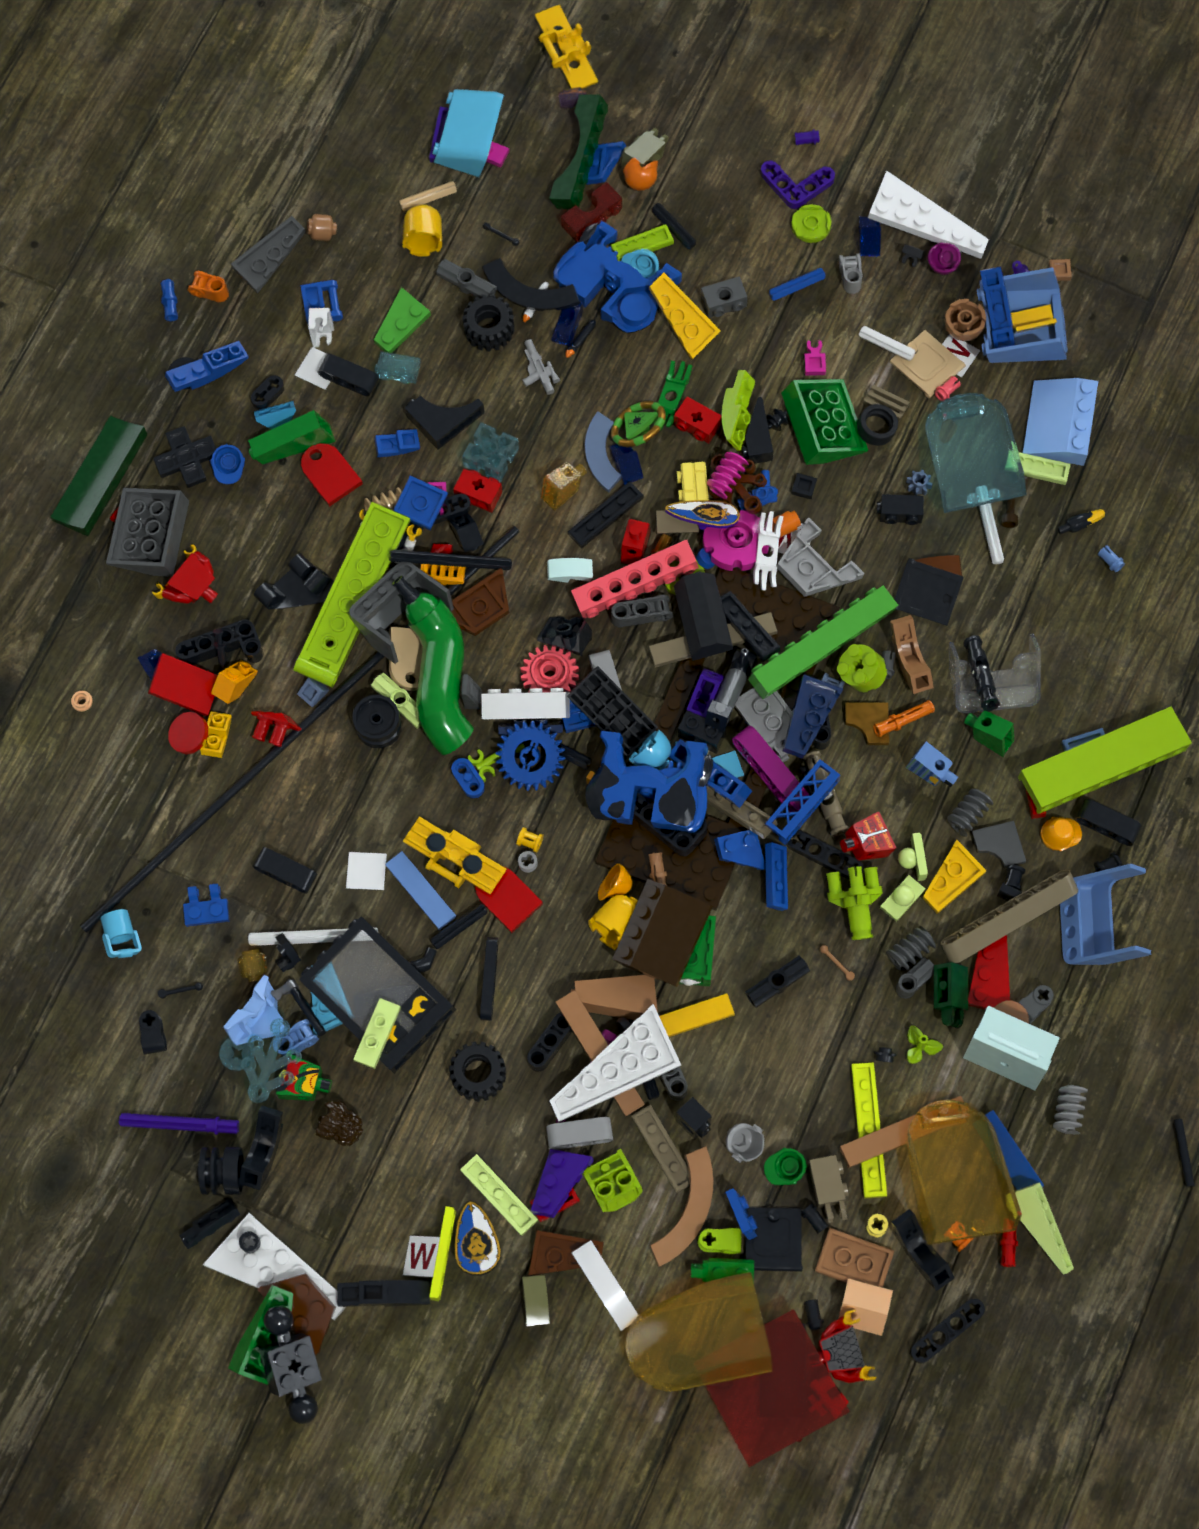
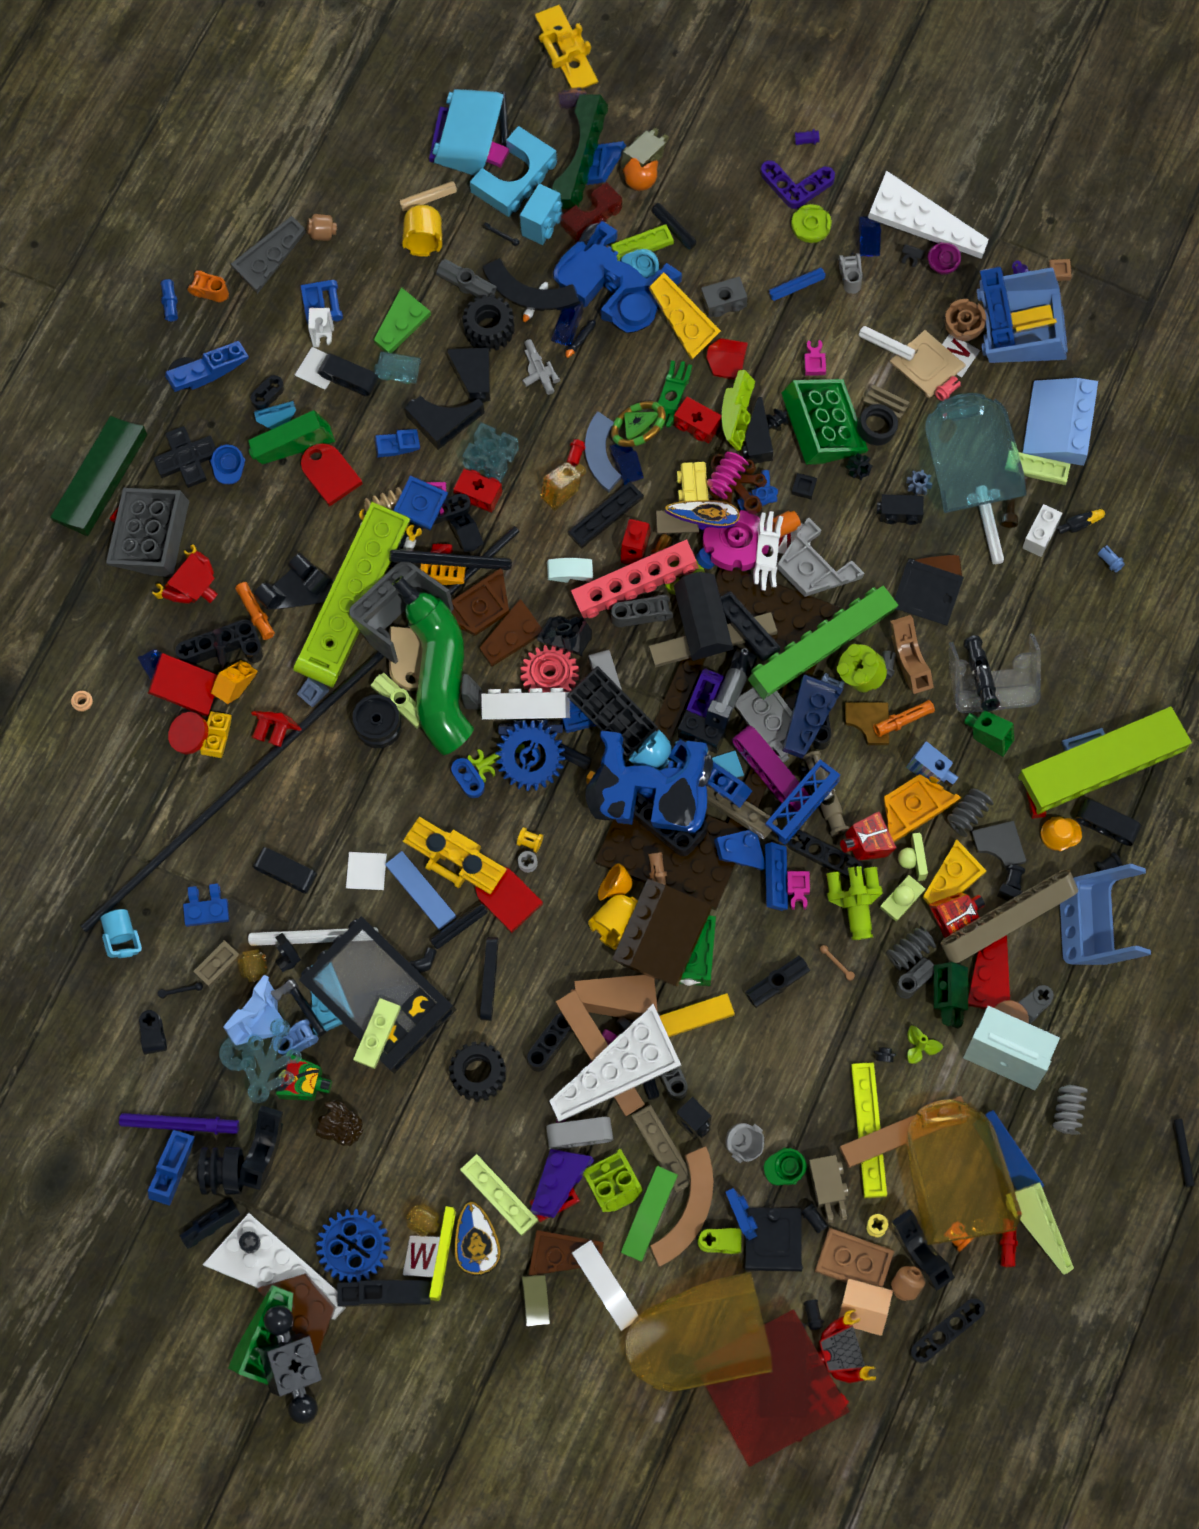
(170, 1167): none -> blue slope
(216, 964): none -> dark tan plate
(259, 618): none -> orange pin
(365, 1229): none -> blue gear
(422, 1220): none -> clear yellow head
(473, 371): none -> black slope
(504, 120): none -> black bar
(508, 195): none -> medium azure arch
(511, 634): none -> reddish brown wing
(541, 214): none -> medium azure brick
(576, 450): none -> red pin
(649, 1214): none -> bright green slope
(720, 1268): green hinge -> none
(726, 357): none -> red slope
(798, 885): none -> dark pink plate
(859, 466): none -> black gear
(908, 1283): none -> medium nougat head
(915, 805): none -> light orange wing
(956, 912): none -> red torso
(1042, 530): none -> white brick

